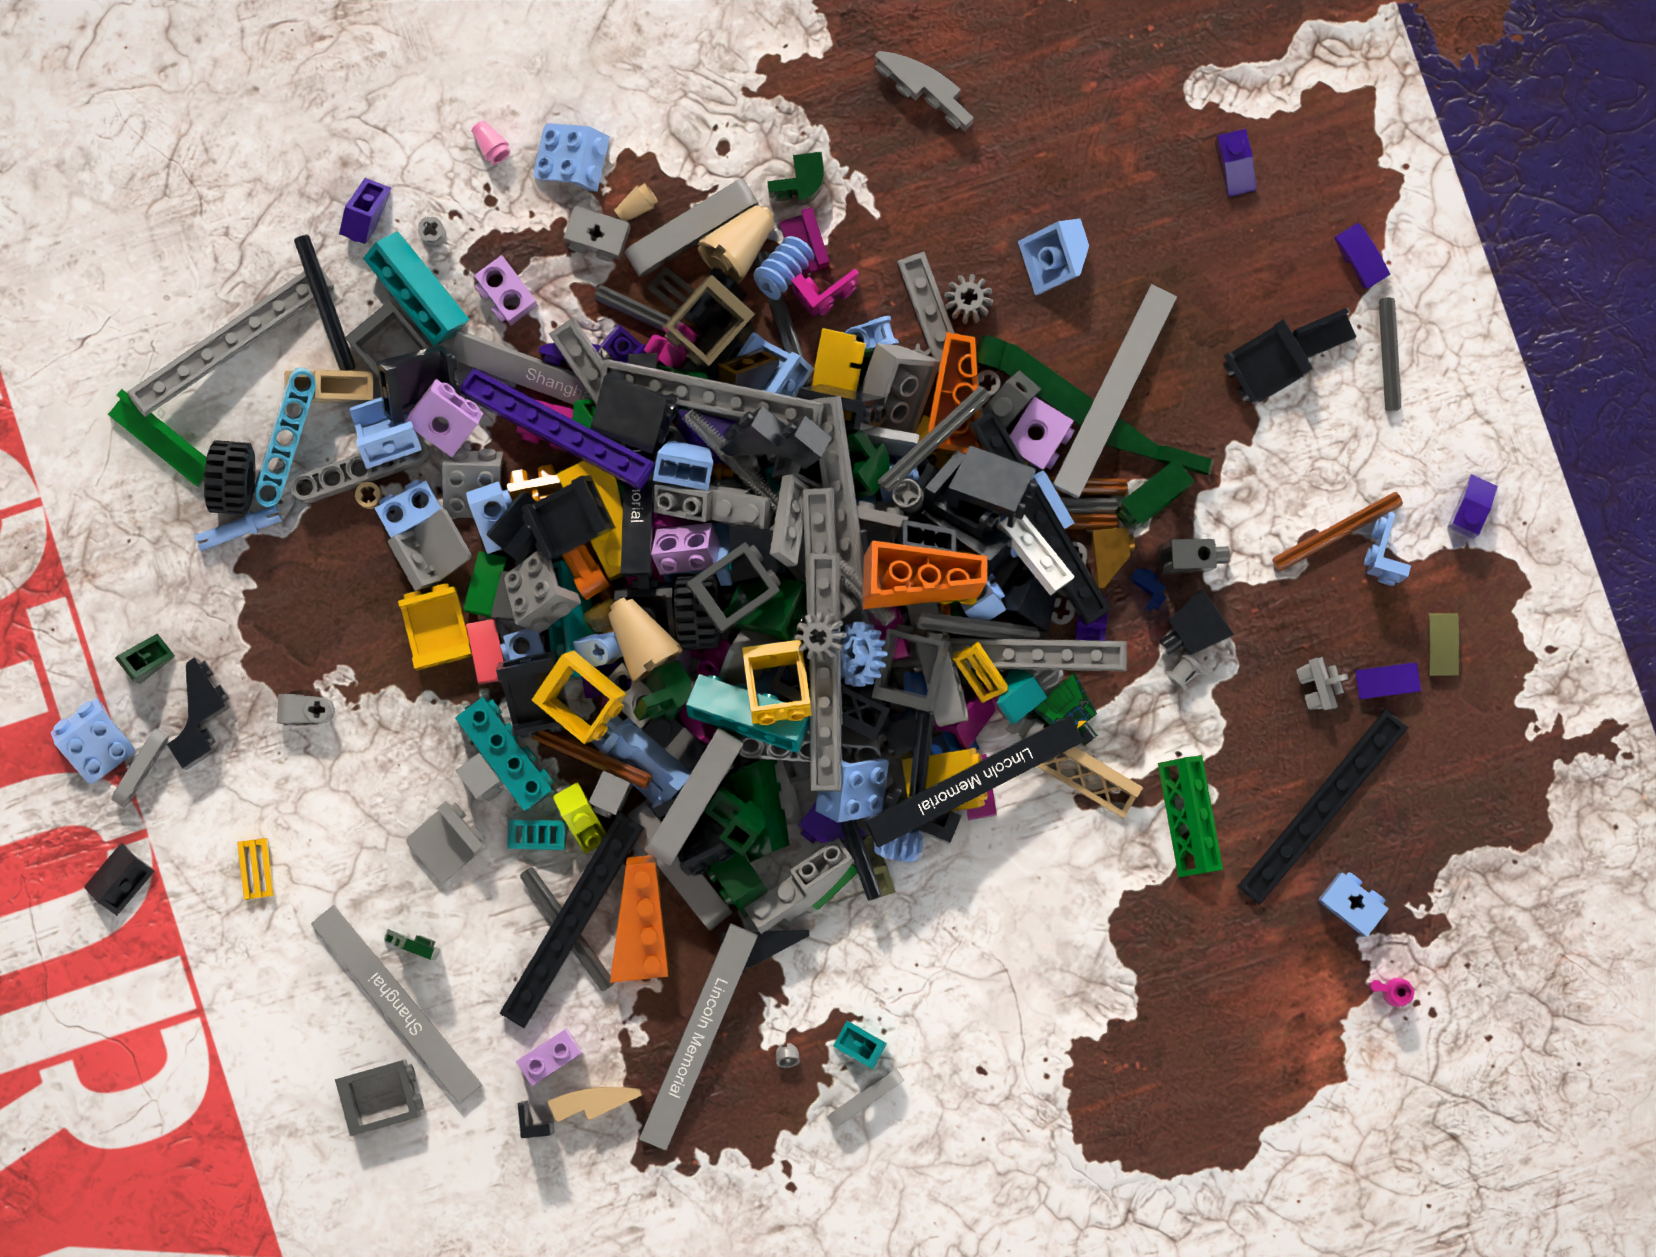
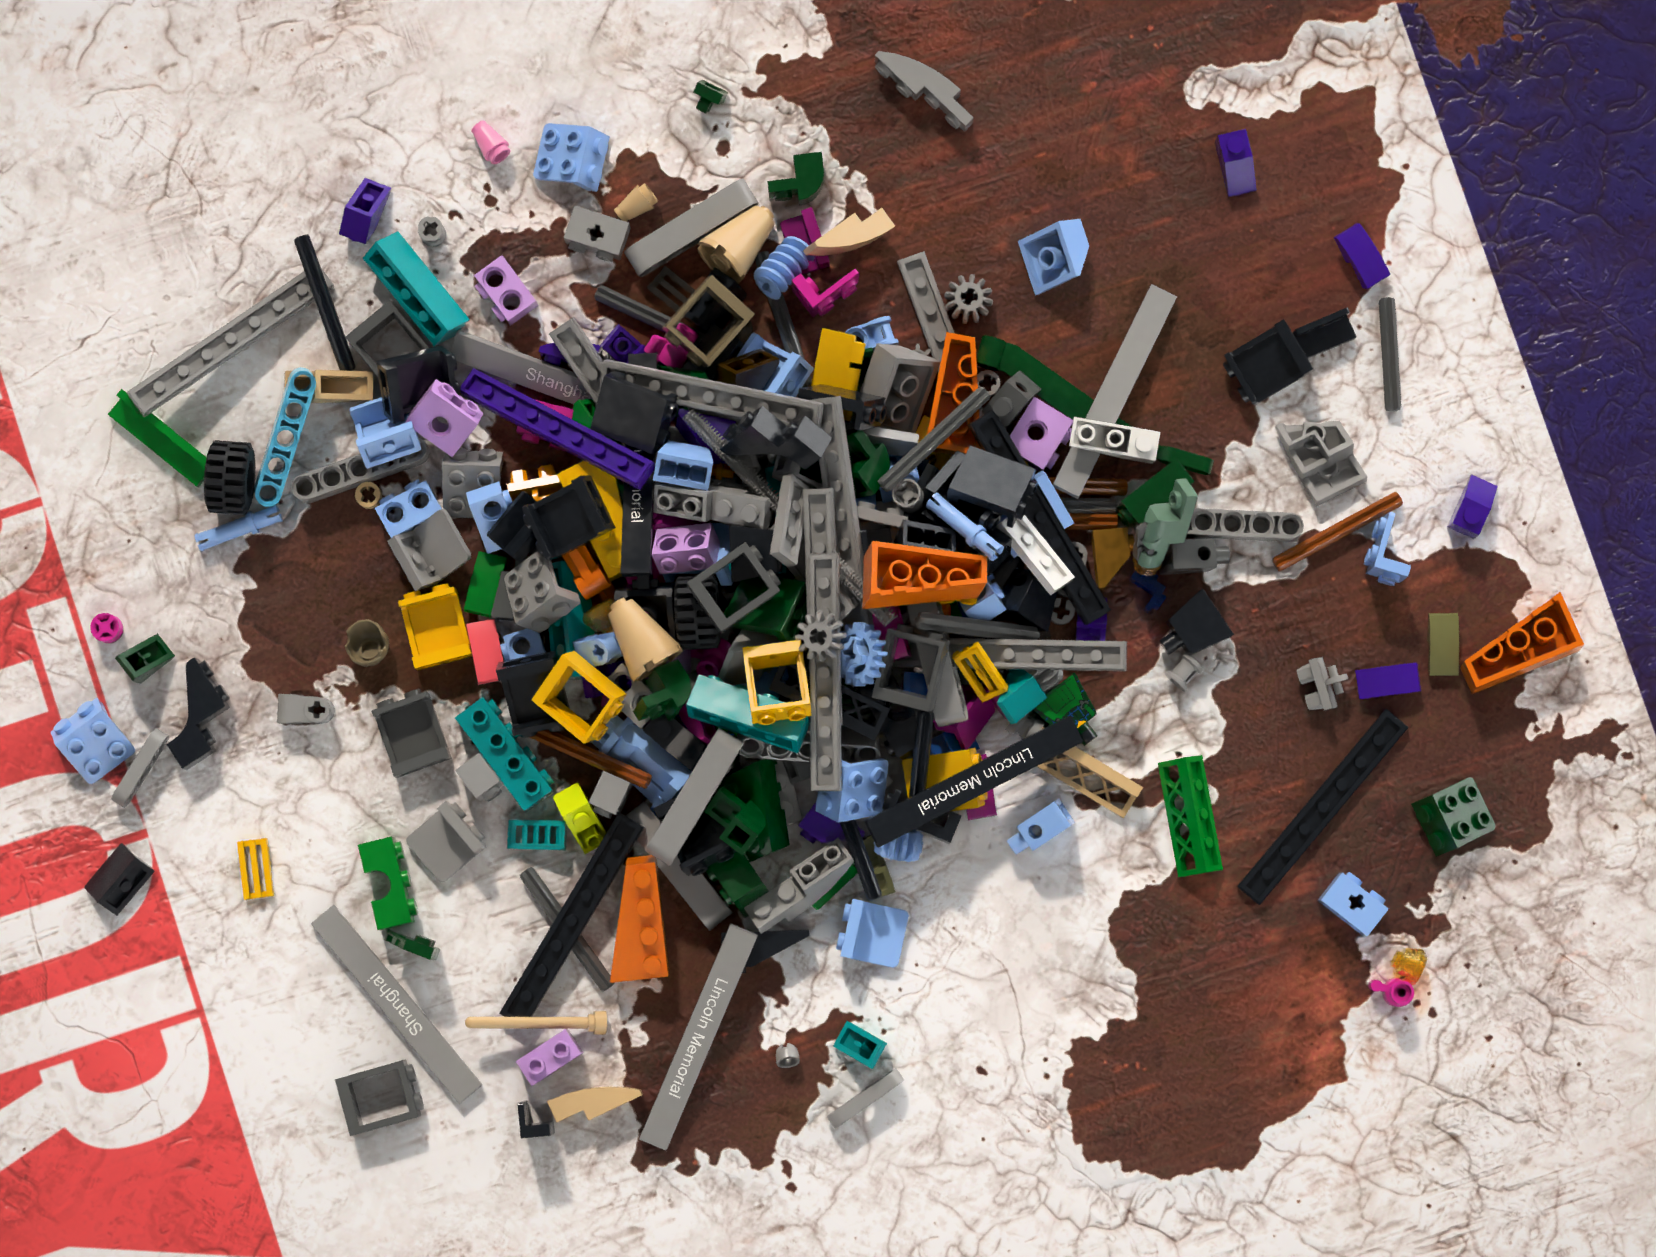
(102, 624): none -> dark pink wheel
(366, 643): none -> dark tan hair
(396, 907): none -> green arch
(411, 733): none -> dark grey panel
(593, 1022): none -> tan piece
(709, 95): none -> dark green tile
(851, 234): none -> tan slope
(873, 933): none -> light blue bracket
(974, 534): none -> light blue pin
(1051, 819): none -> light blue torso
(1115, 440): none -> white slope
(1163, 526): none -> sand green plate
(1245, 521): none -> light grey beam
(1322, 458): none -> light grey slope
(1409, 964): none -> clear yellow cone
(1454, 816): none -> dark green bracket
(1527, 645): none -> orange wedge

